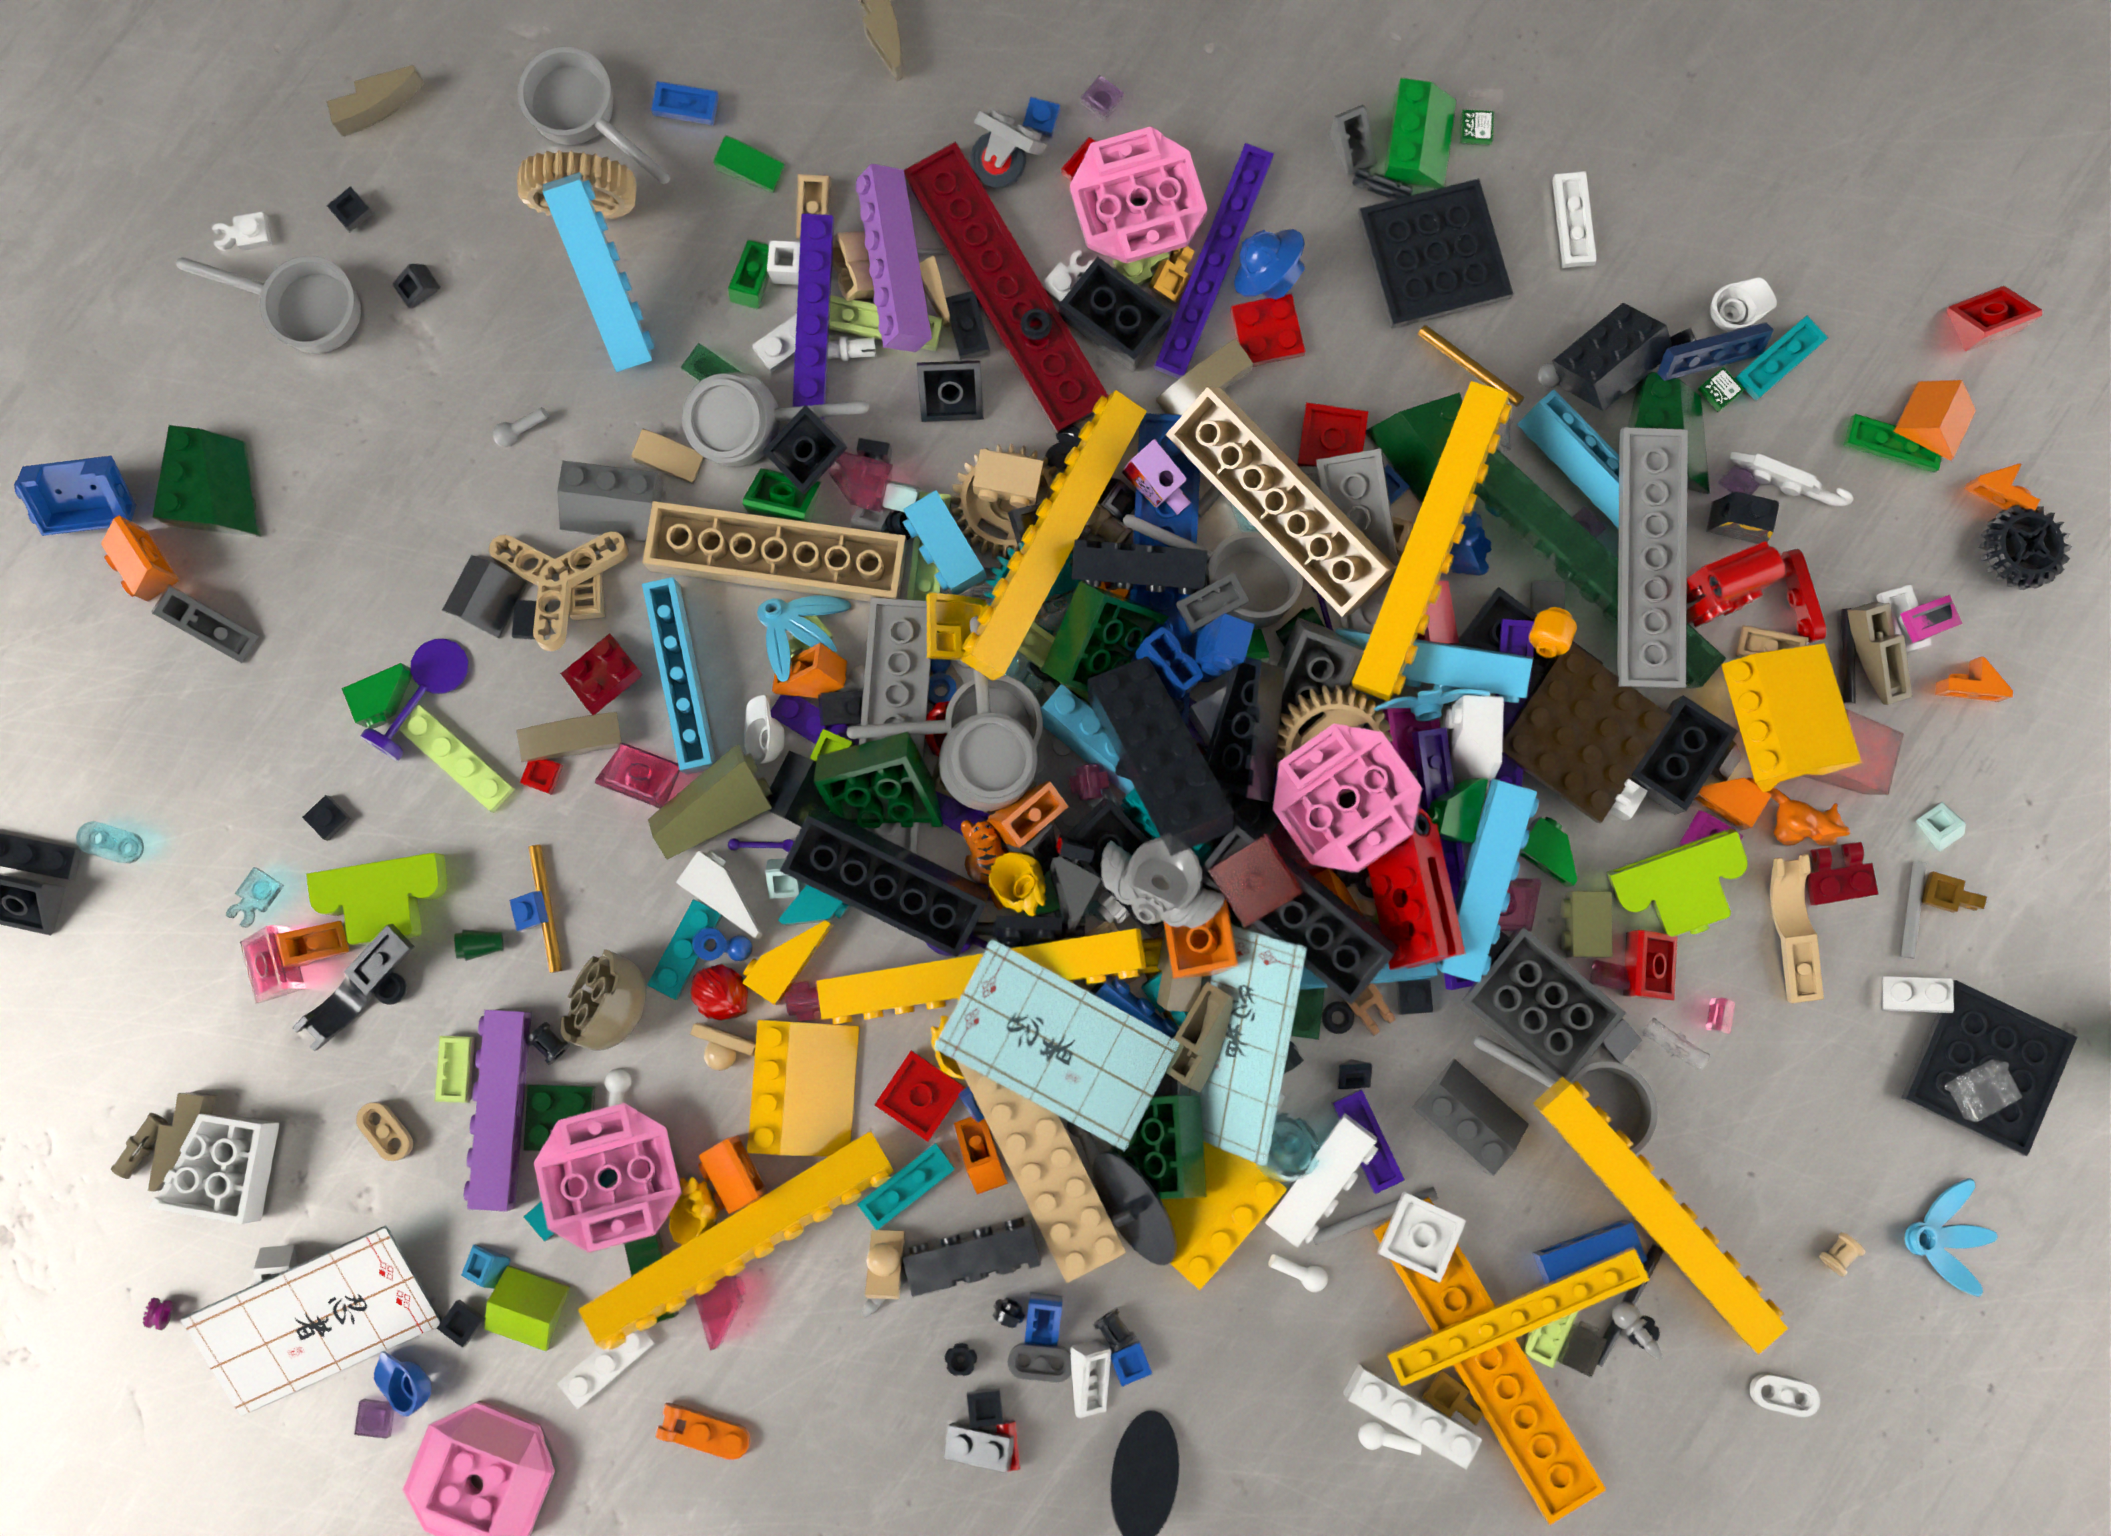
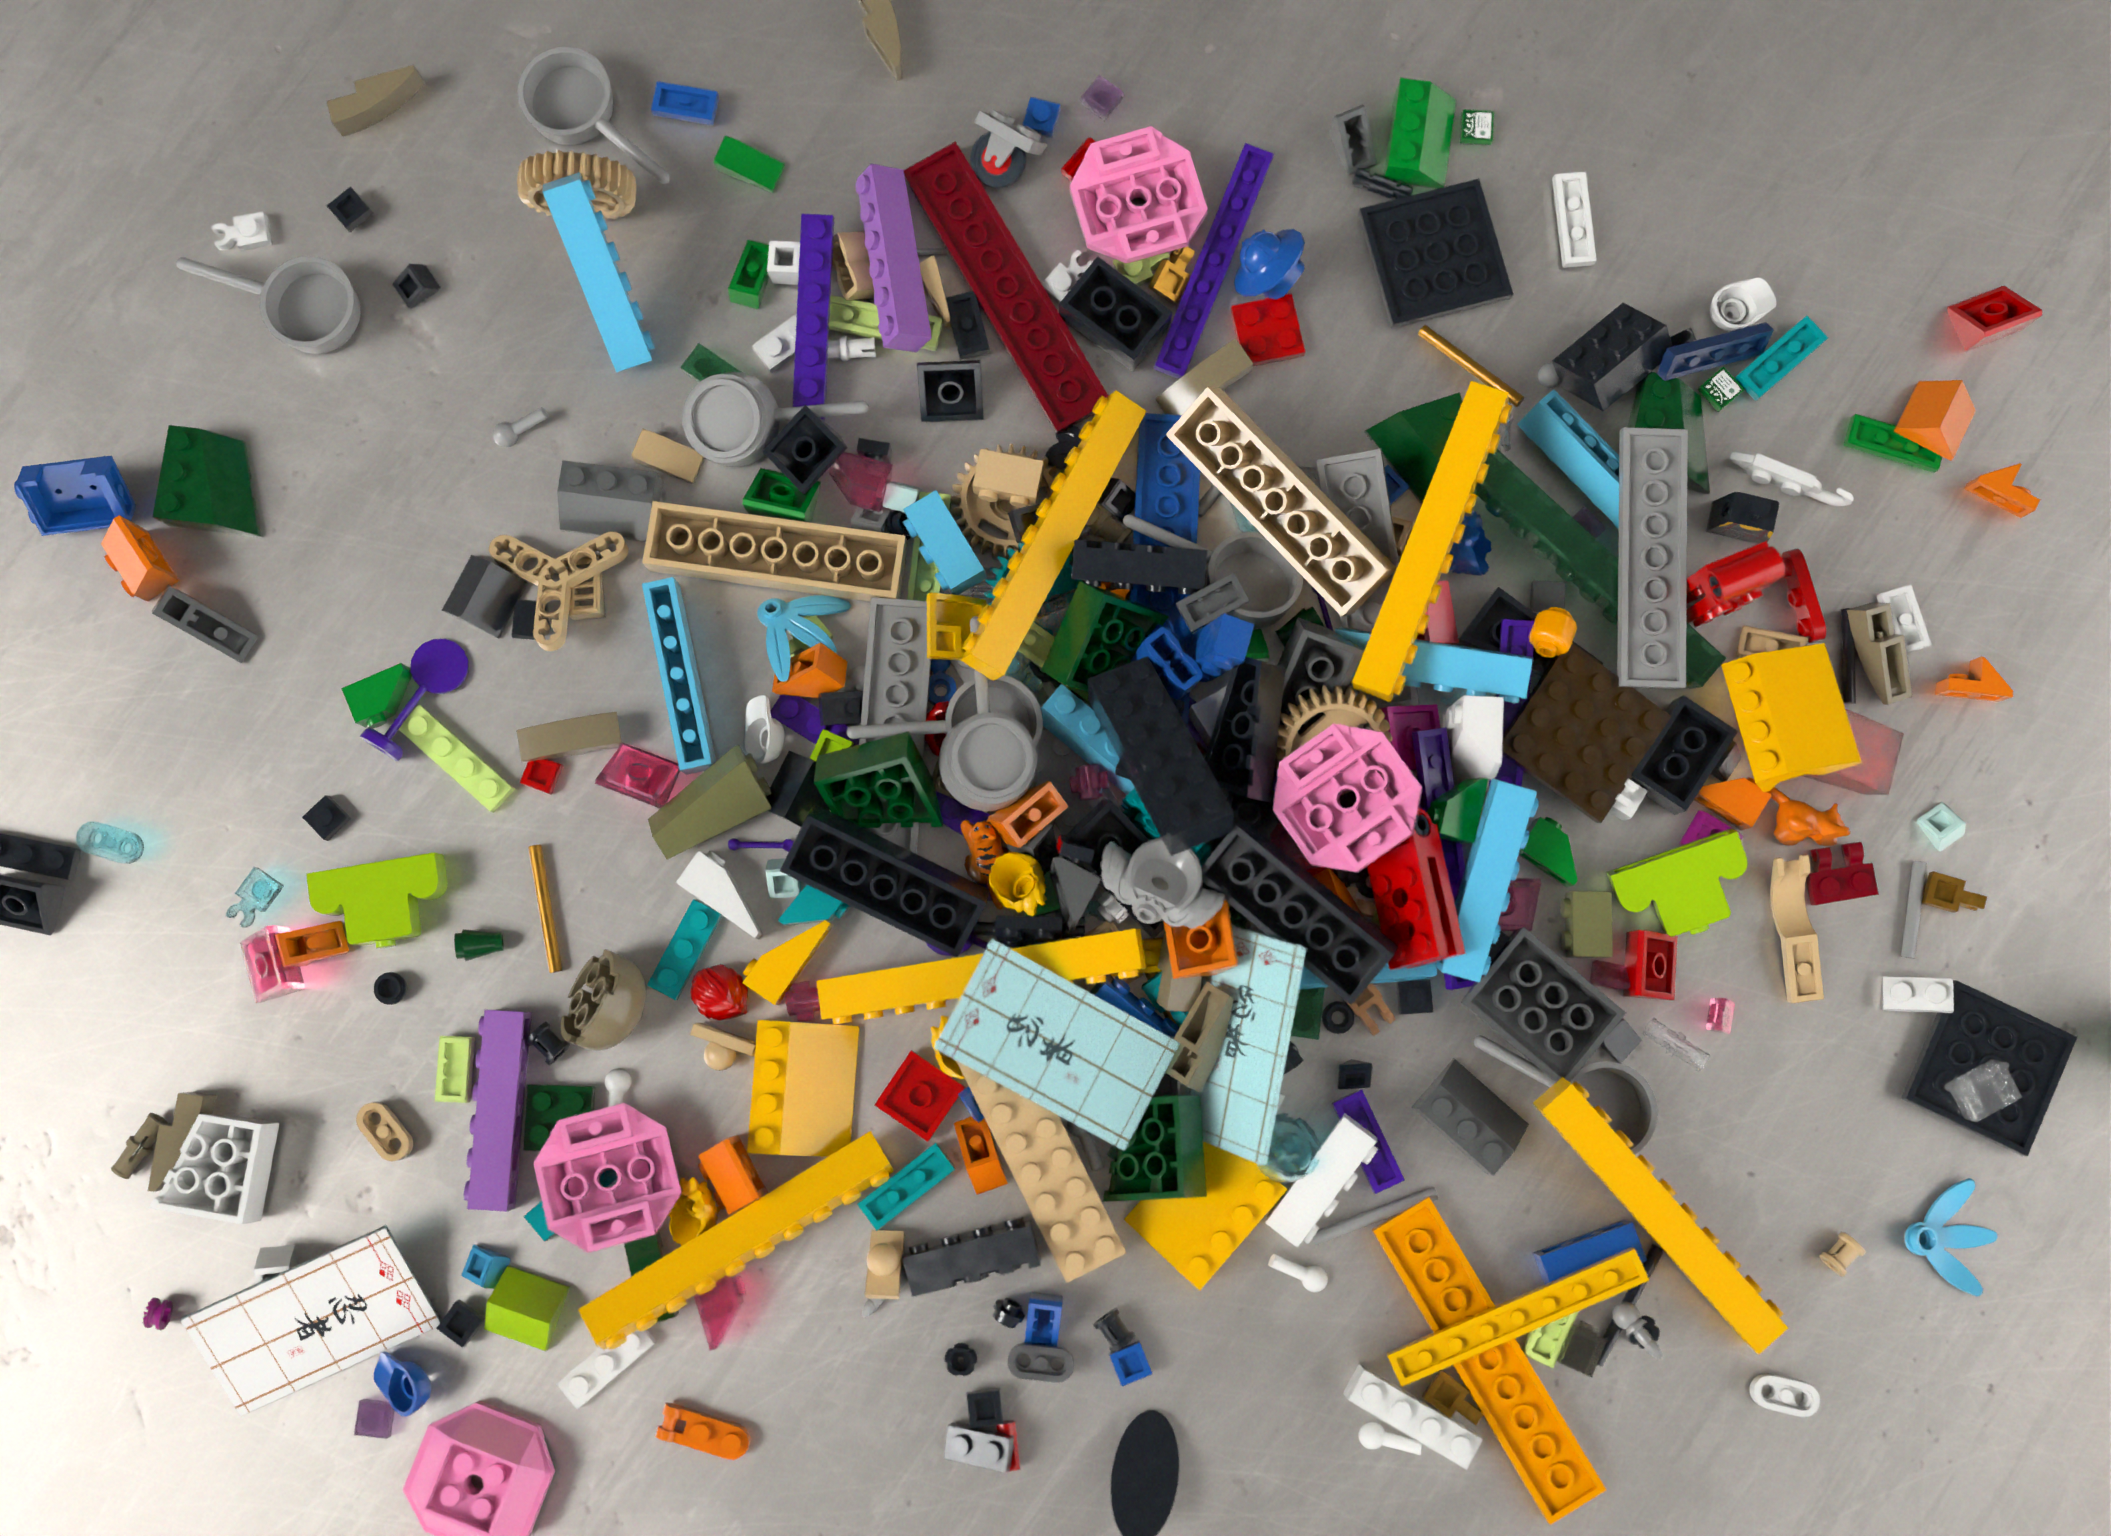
(357, 988): piece -> none
(529, 910): blue plate -> none
(601, 674): dark red plate -> none
(737, 948): blue plate -> none
(812, 197): tan slope -> none
(1036, 315): black plate -> none
(1083, 1358): white slope -> none
(1134, 1208): black shield -> none
(1153, 466): lavender torso -> none
(1255, 880): clear red plate -> none
(1330, 433): red plate -> none
(1421, 1236): white plate -> none
(1430, 702): medium azure plant -> none
(1739, 480): clear purple plate -> none
(1931, 618): dark pink slope -> none
(2043, 549): black gear -> none

